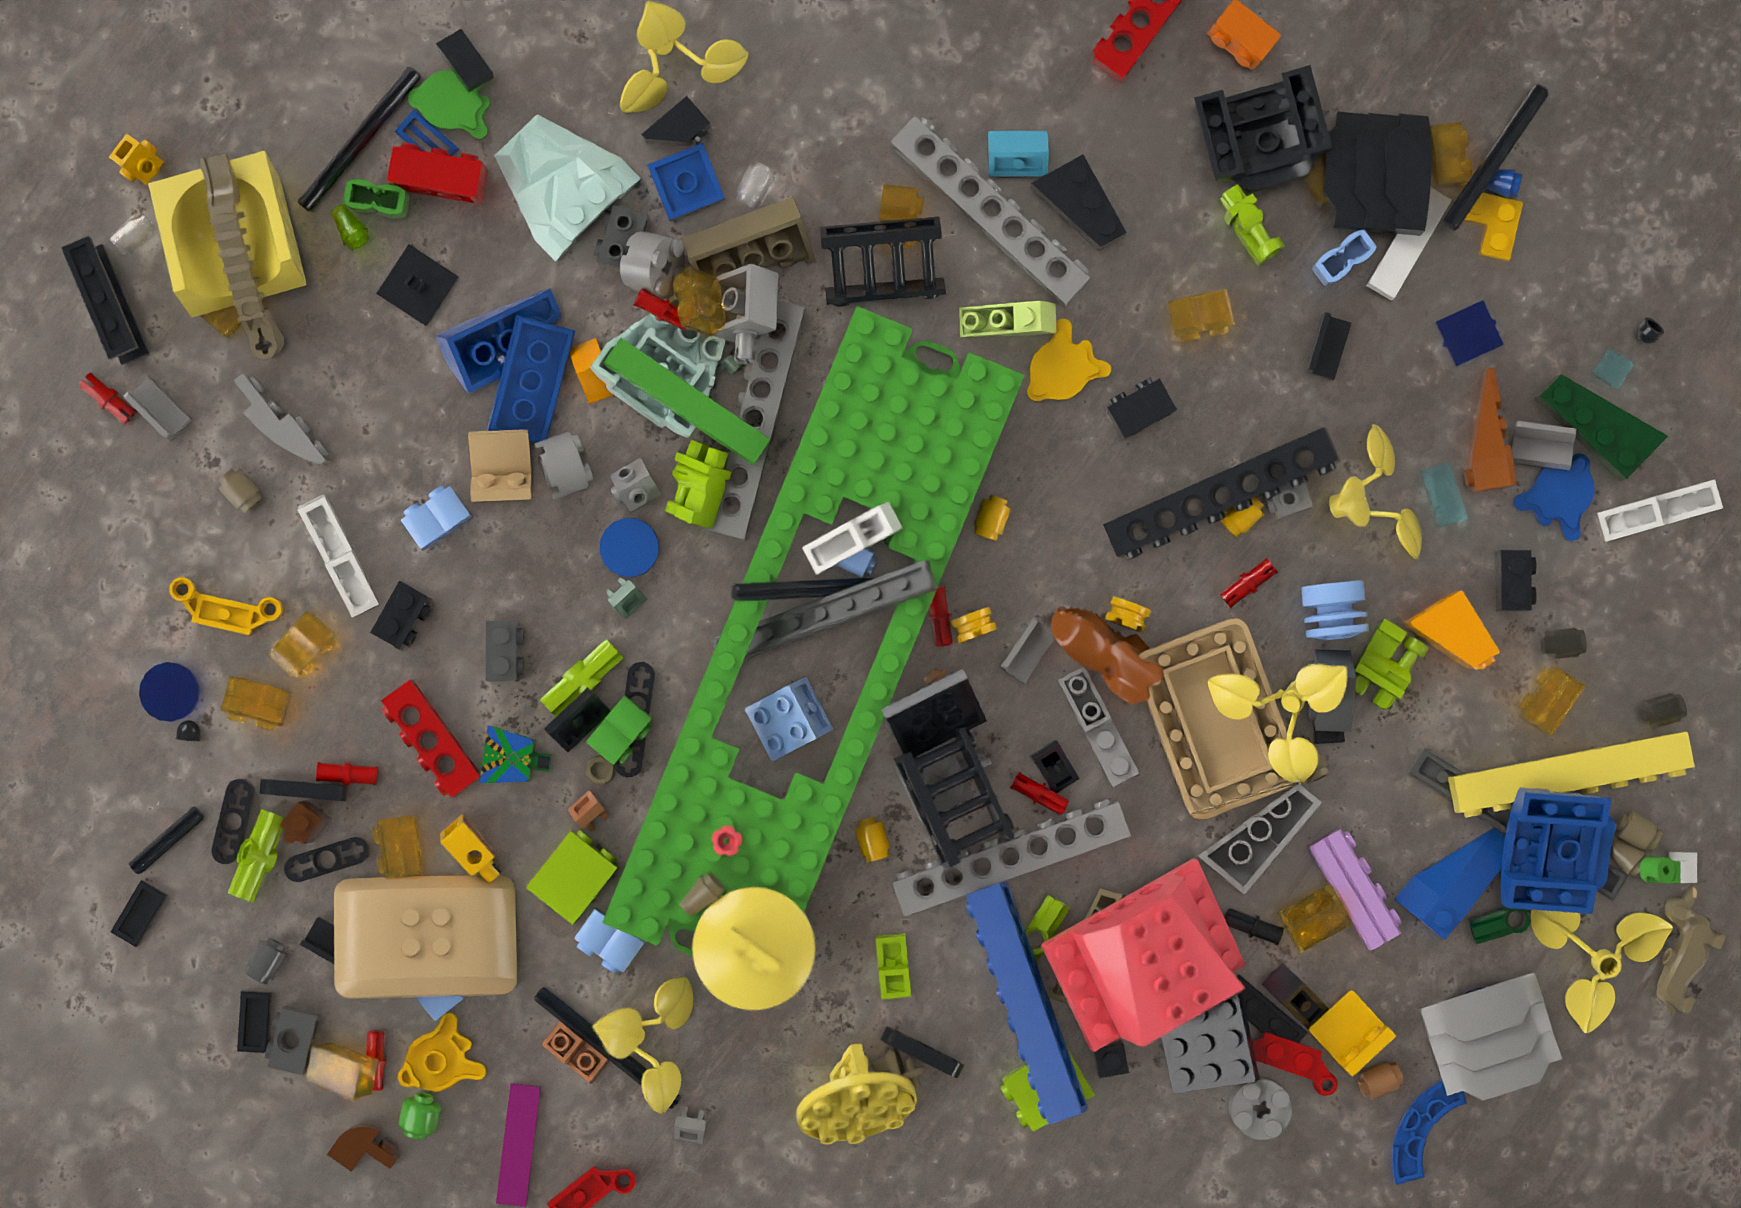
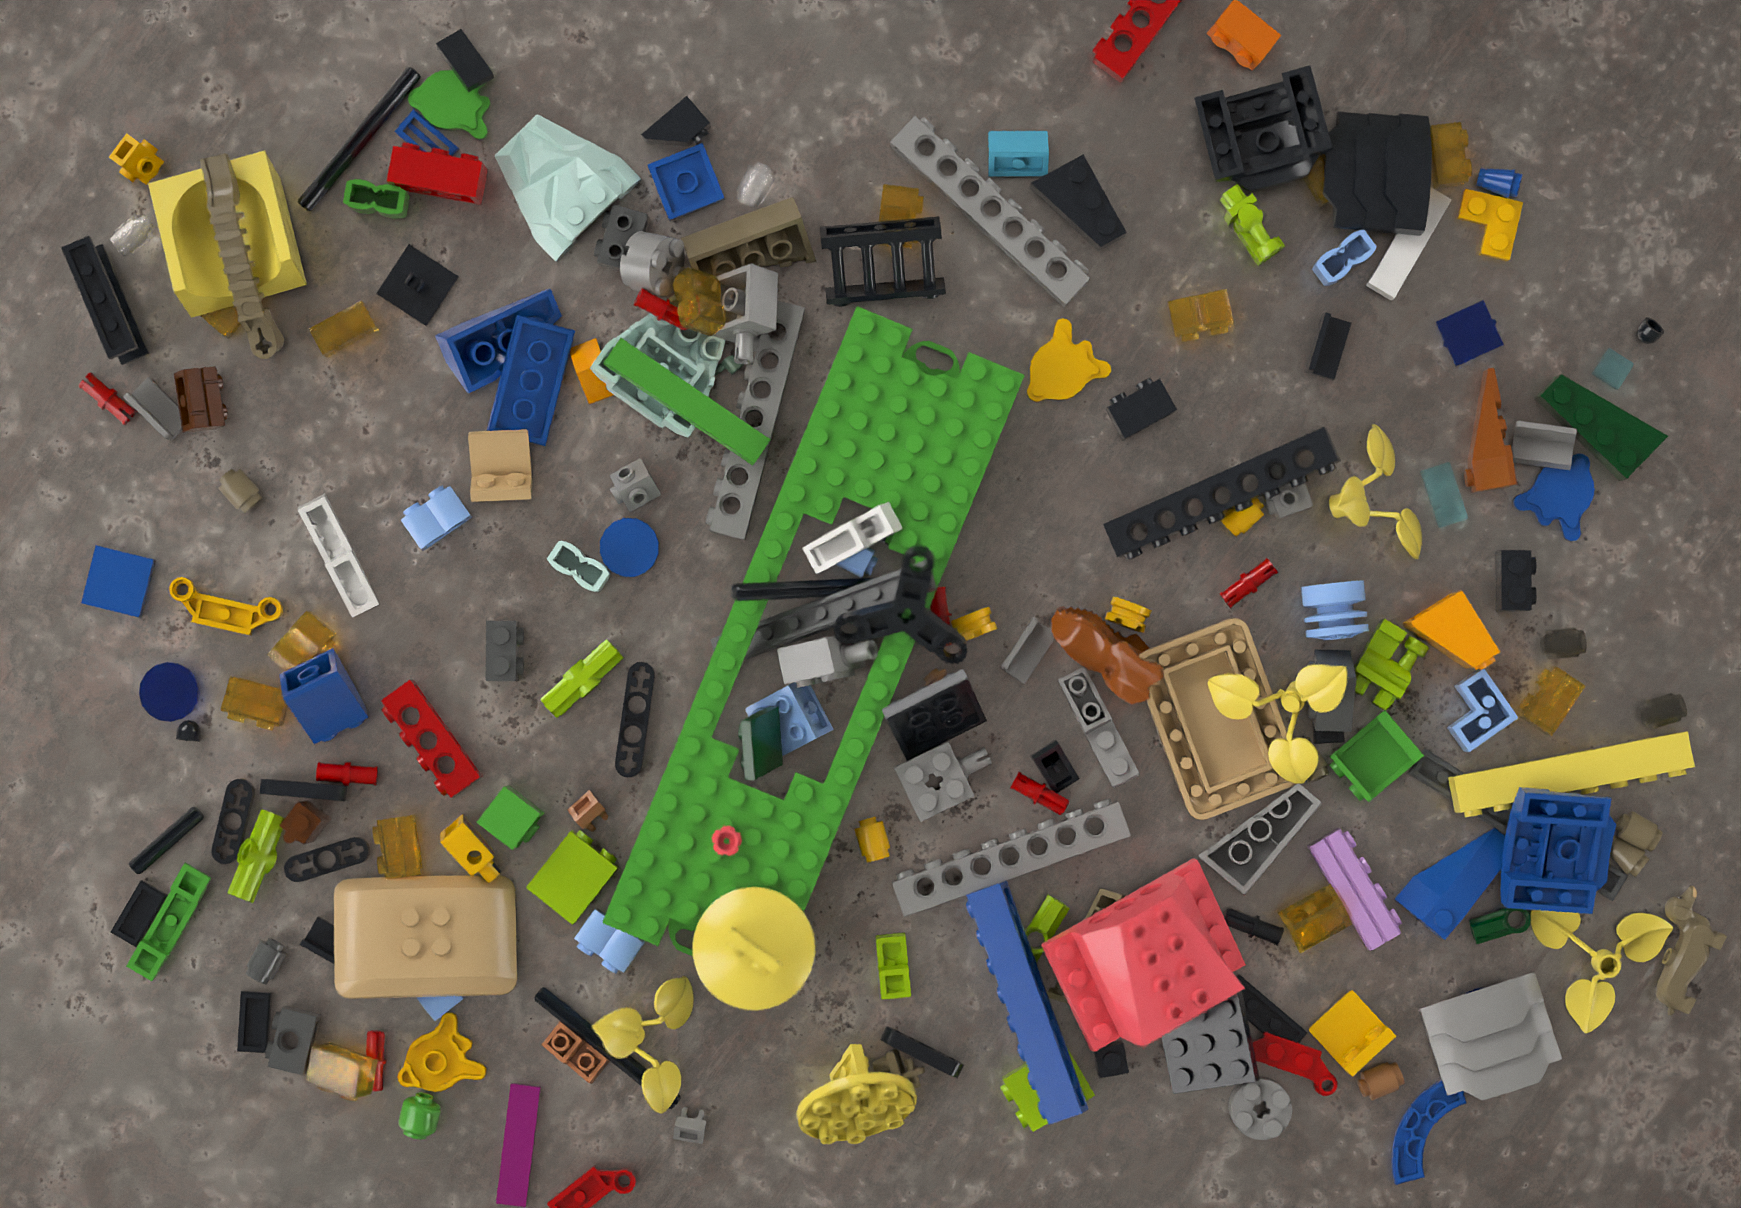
(118, 581): none -> blue tile
(170, 922): none -> bright green slope
(200, 399): none -> reddish brown brick
(286, 432): light grey slope -> none
(323, 696): none -> blue slope
(344, 329): none -> clear yellow brick
(350, 228): clear neon green cone -> none
(358, 1141): reddish brown brick -> none
(401, 616): black bracket -> none
(511, 757): torso -> none
(511, 818): none -> bright green piece
(563, 465): light grey brick -> none
(577, 719): black bracket -> none
(585, 570): none -> light aqua brick
(599, 770): dark tan tile -> none
(619, 731): bright green brick -> none
(626, 598): sand green tile -> none
(659, 33): light yellow plant -> none
(700, 484): lime hips -> none
(702, 894): dark tan cone -> none
(761, 743): none -> dark green tile
(823, 660): none -> light grey brick
(888, 616): none -> black piece
(924, 795): black fence -> none
(992, 518): yellow brick -> none
(1008, 319): yellowish green slope -> none
(1246, 797): sticker -> none
(1295, 995): black slope -> none
(1375, 757): none -> bright green panel
(1488, 711): none -> light blue brick
(1495, 157): black axle -> none
(1660, 510): white slope -> none
(1678, 868): bright green leg -> none

